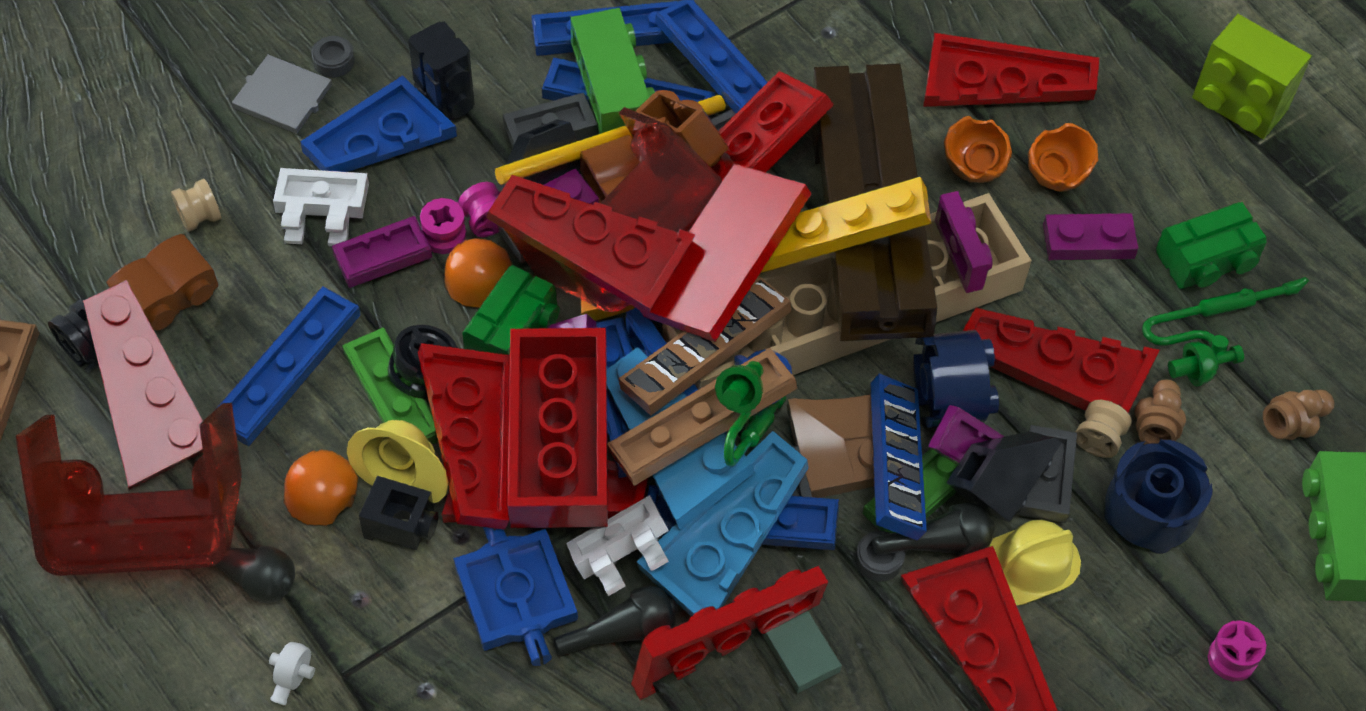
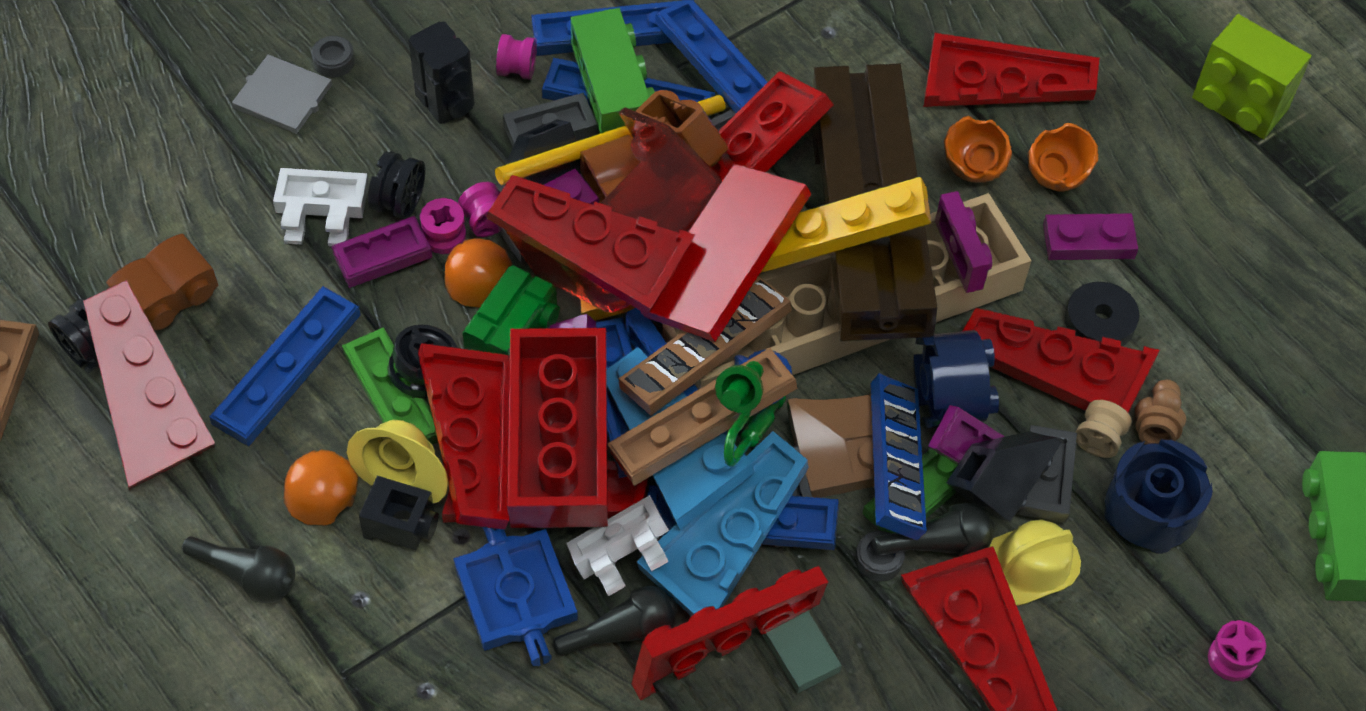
(96, 533): clear red windscreen -> none
(196, 205): tan wheel -> none
(290, 670): white piece -> none
(378, 128): blue wing -> none
(397, 185): none -> black wheel
(516, 56): none -> dark pink wheel
(1107, 300): none -> black piece
(1198, 359): green piece -> none
(1211, 246): green brick -> none
(1297, 413): medium nougat piece -> none

